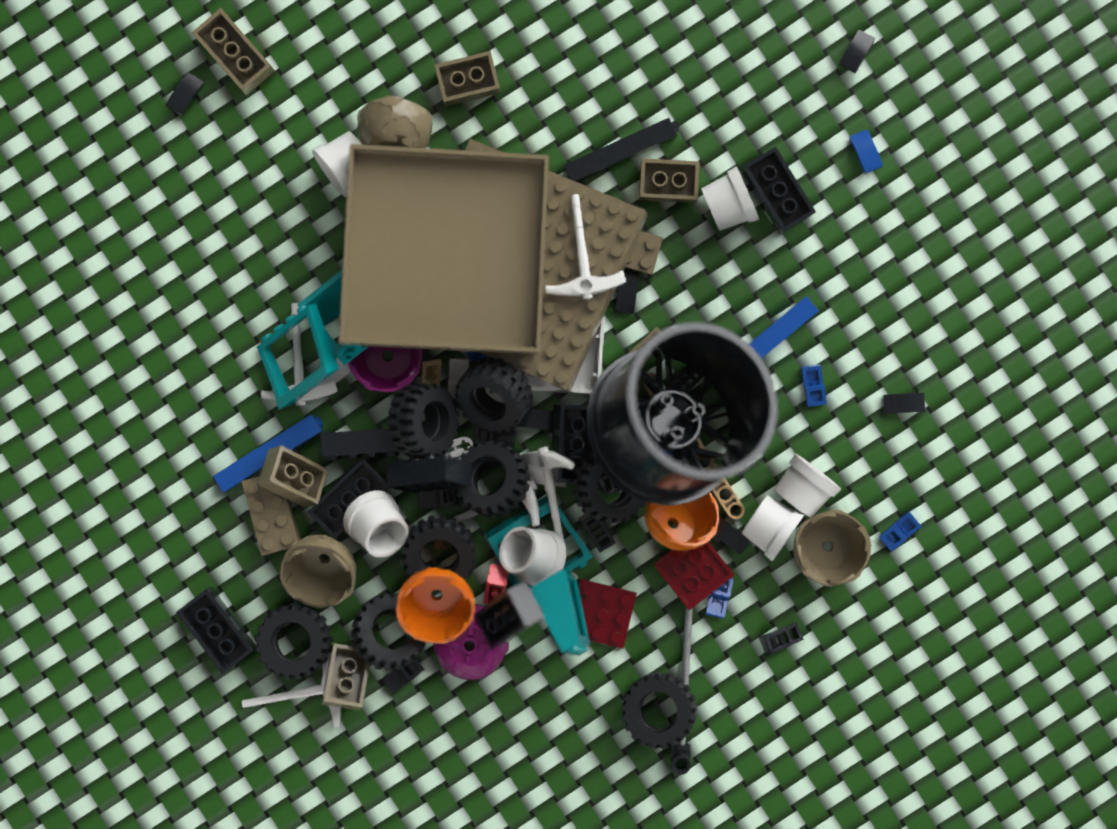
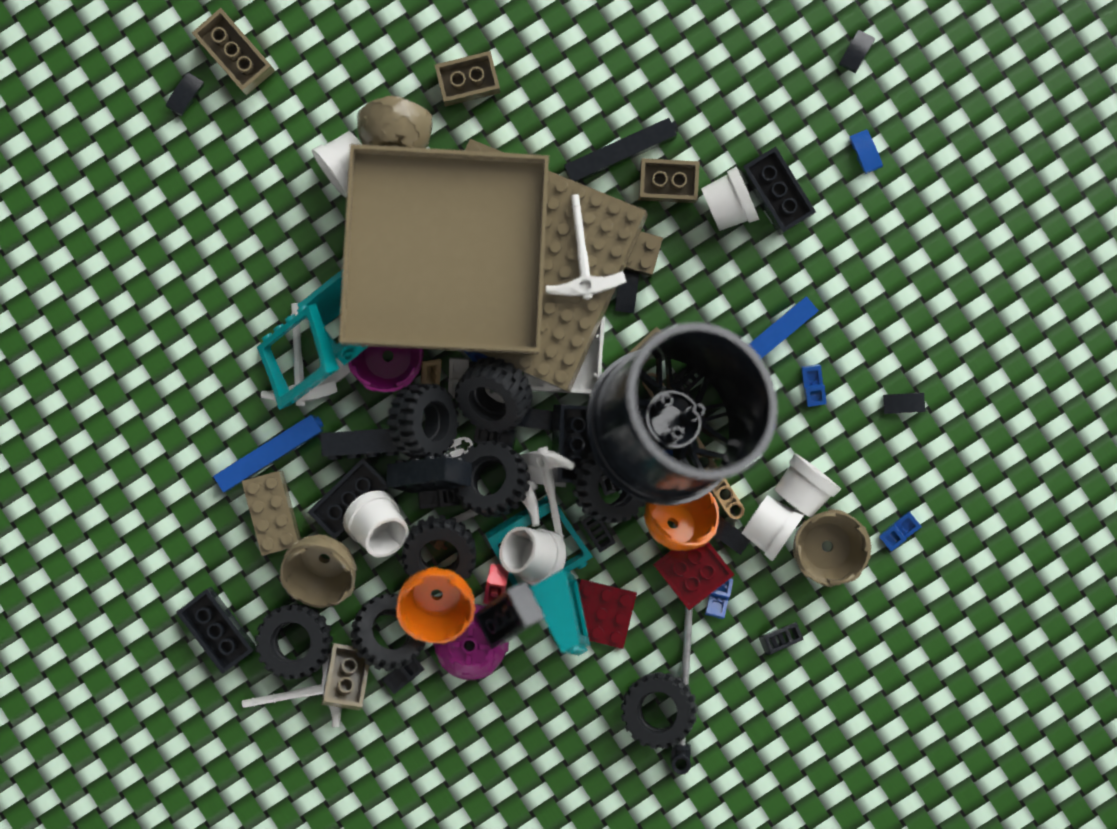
(292, 476): dark tan brick -> none

